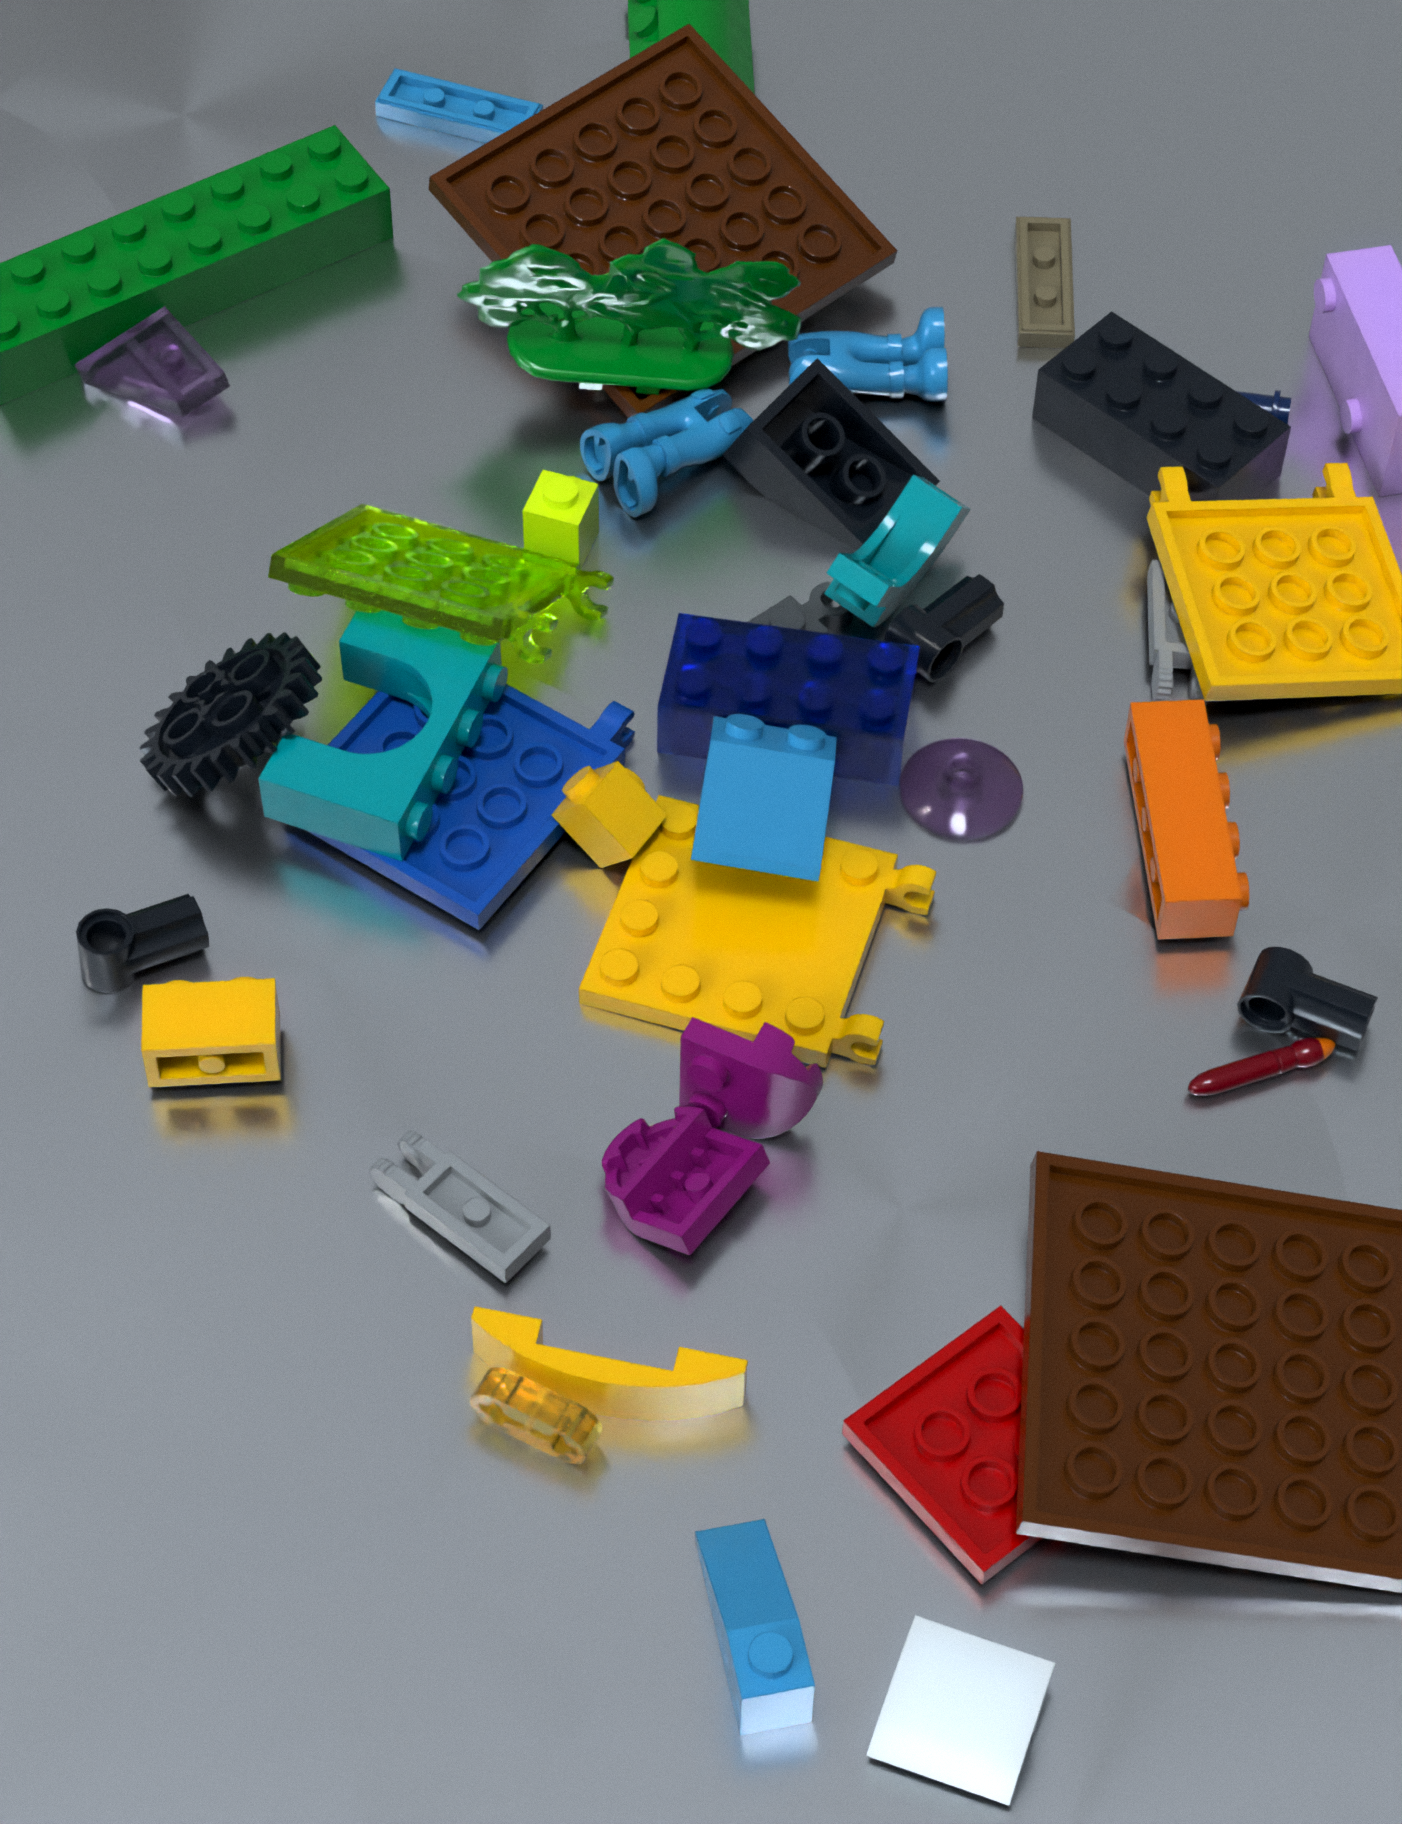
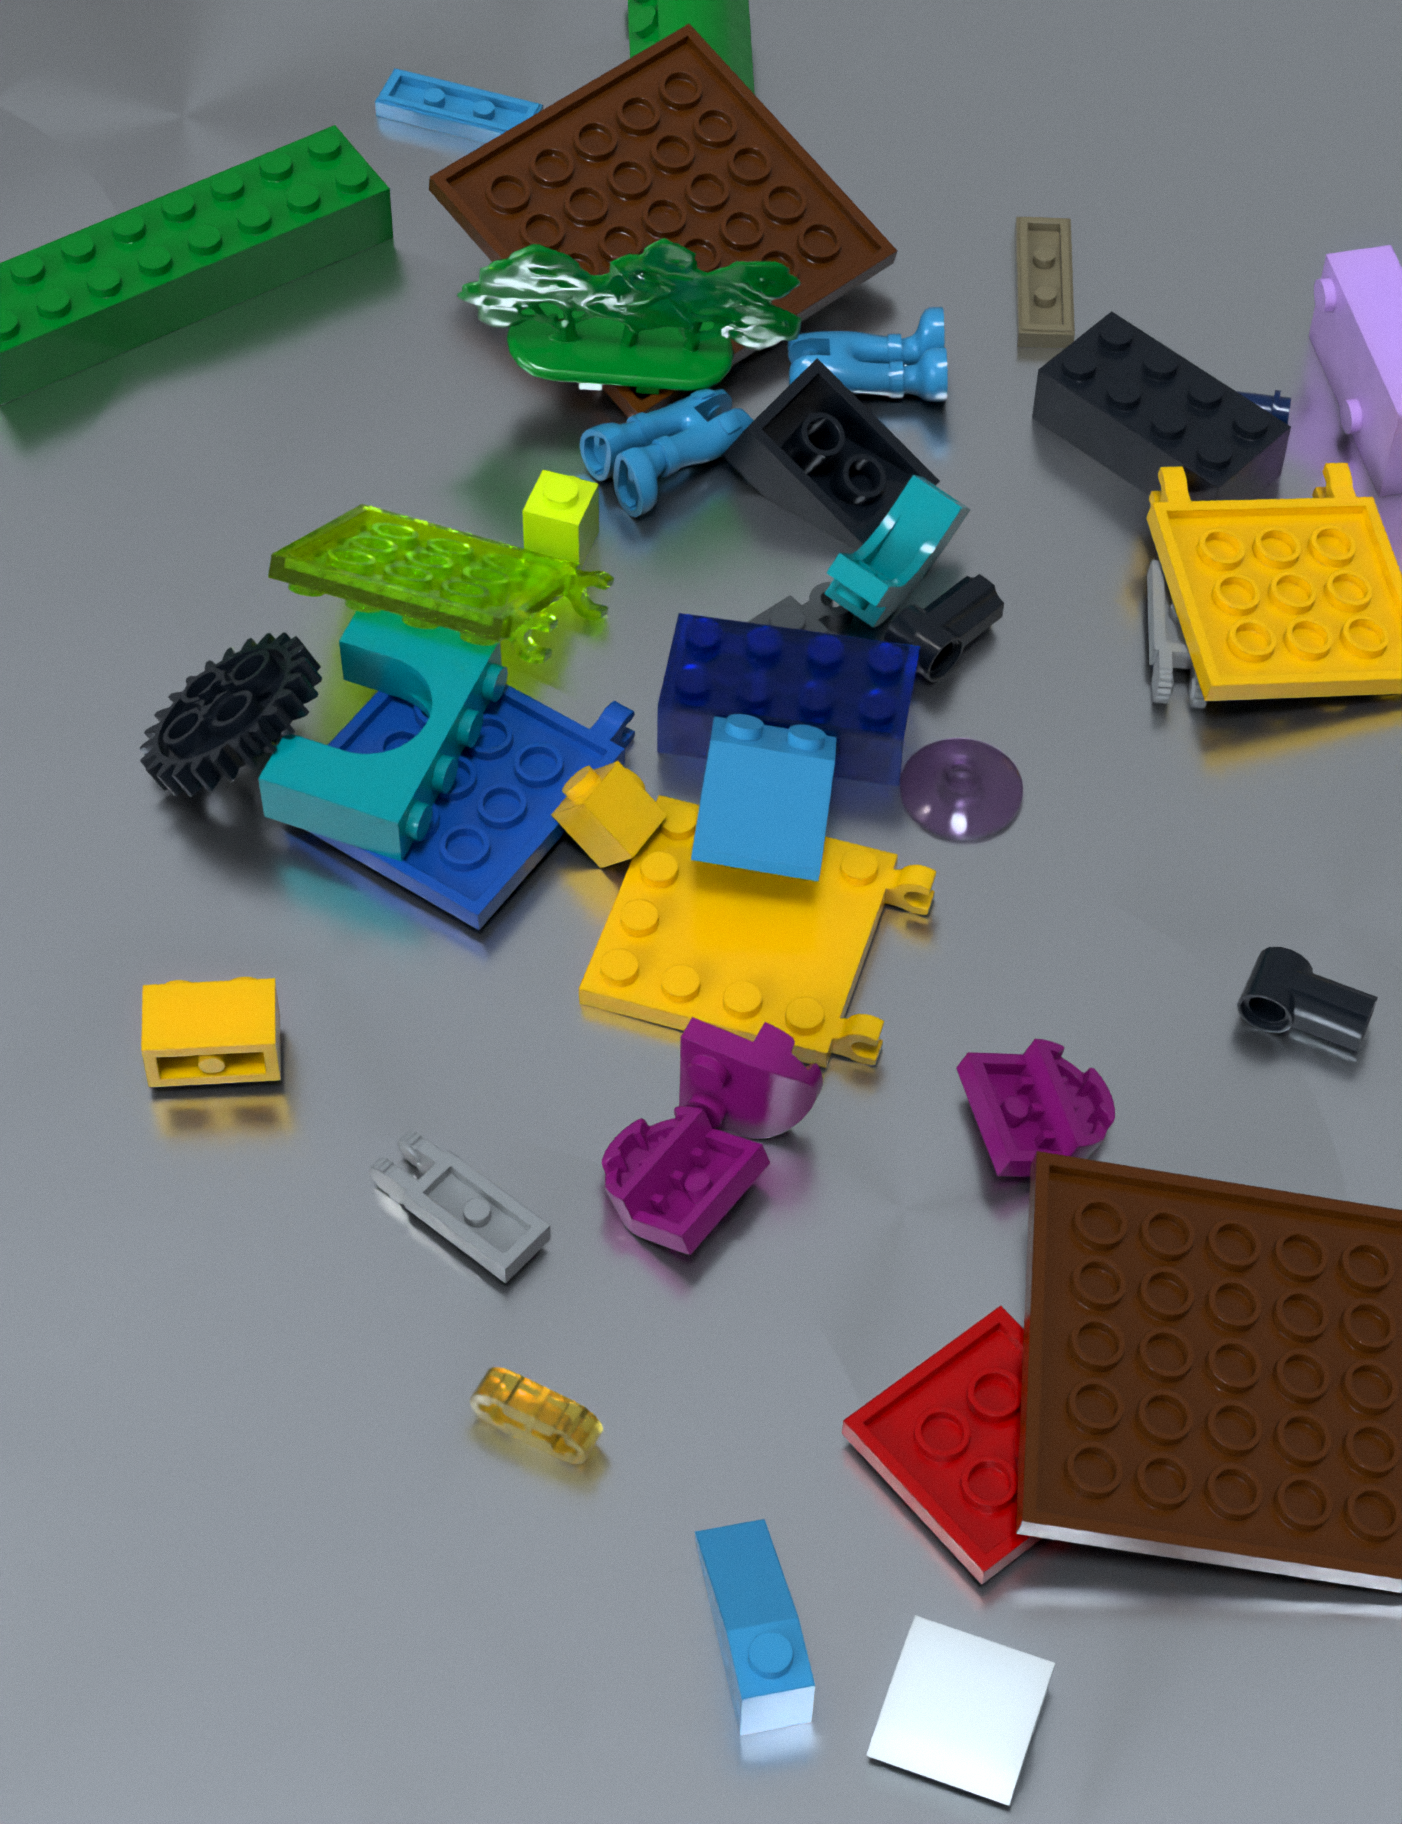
(121, 944): black piece -> none
(156, 366): clear purple wing -> none
(610, 1387): yellow slope -> none
(1035, 1105): none -> magenta slope
(1184, 820): orange brick -> none
(1300, 1054): dark red piece -> none

